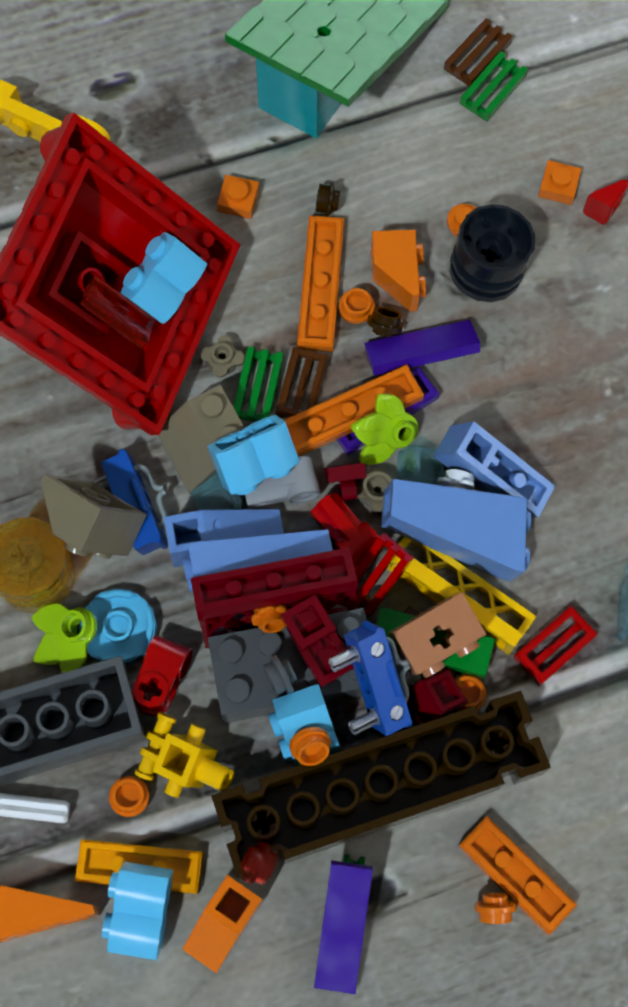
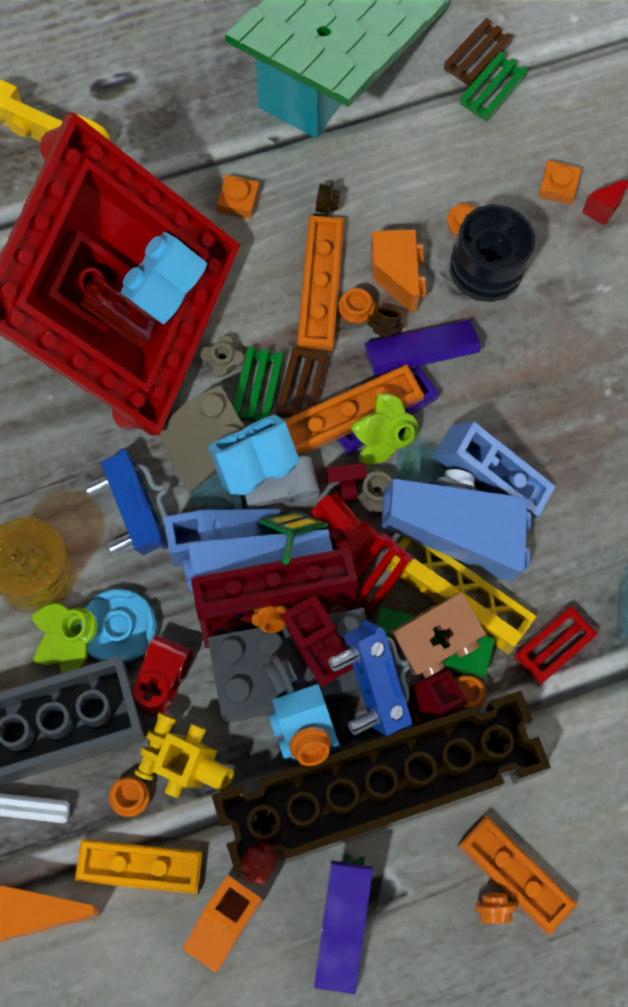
(90, 517): dark tan slope -> none
(139, 910): medium azure brick -> none
(292, 524): none -> piece

